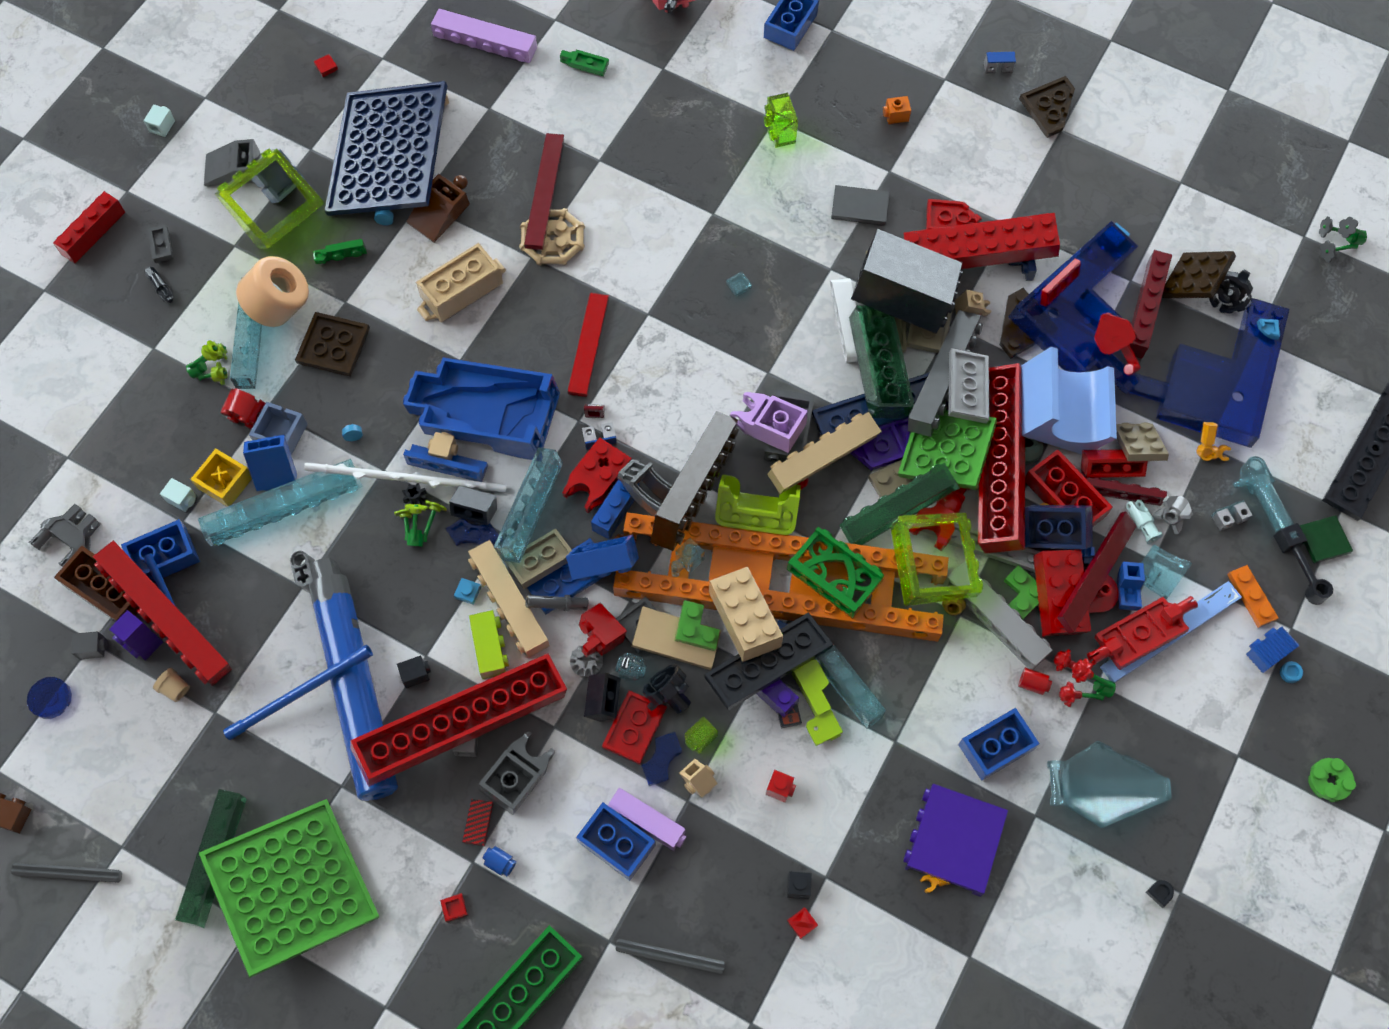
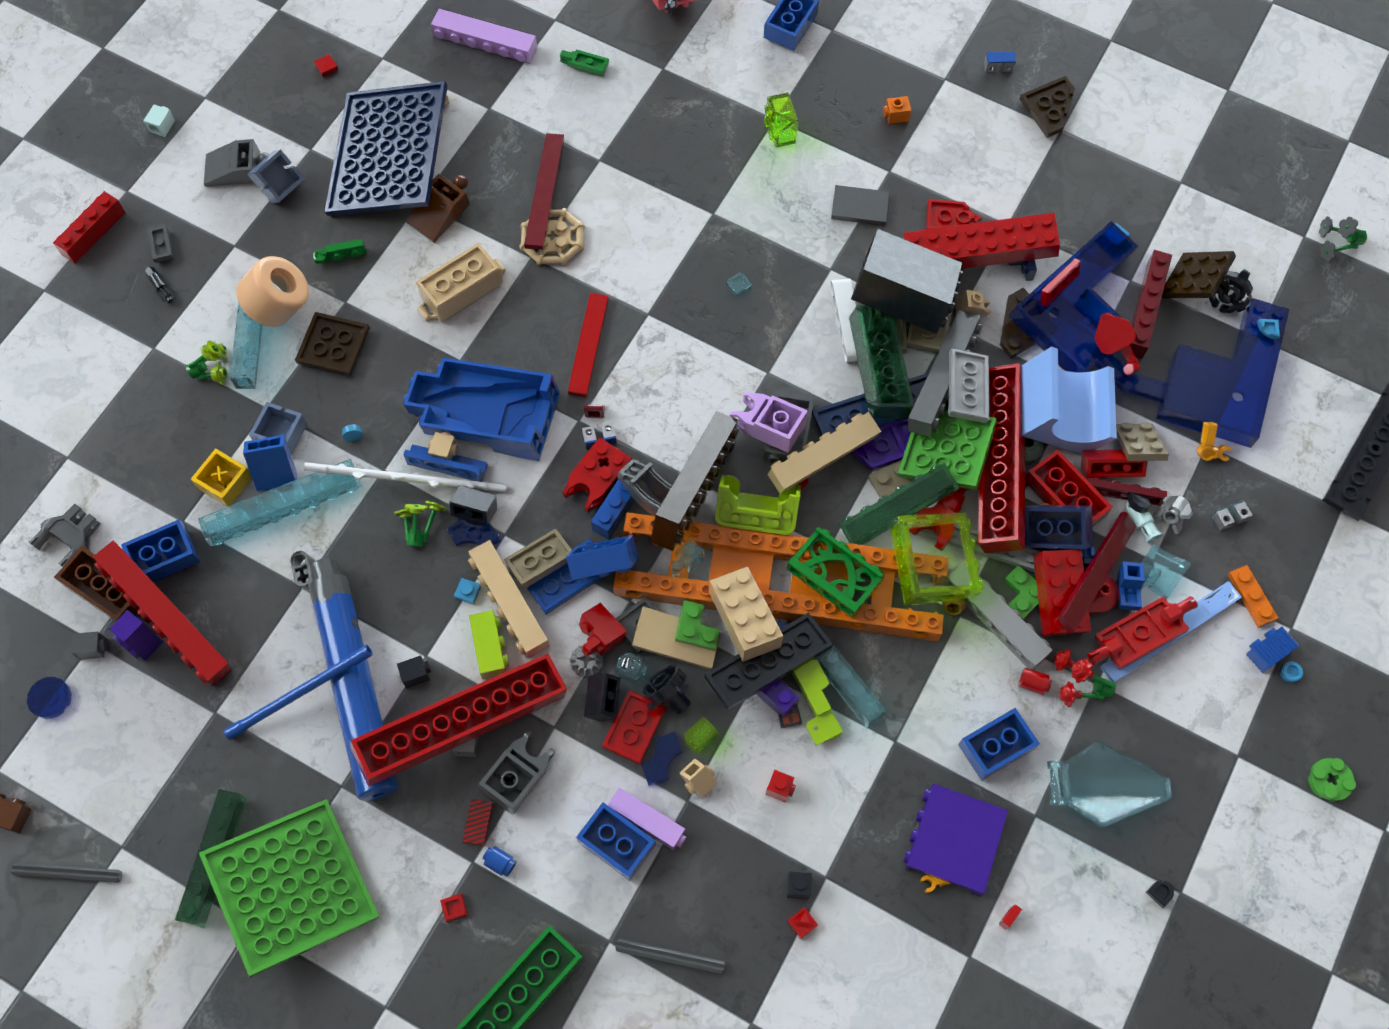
(157, 576): blue bar -> none
(171, 685): tan piece -> none
(178, 495): light aqua brick -> none
(242, 407): red brick -> none
(266, 240): clear neon green windscreen -> none
(384, 217): dark azure tile -> none
(411, 497): black gear -> none
(528, 505): clear light blue brick -> none
(553, 602): dark grey pin -> none
(1010, 916): none -> red tile
(1138, 502): none -> black tile
(1288, 535): piece -> none
(1325, 539): dark green tile -> none

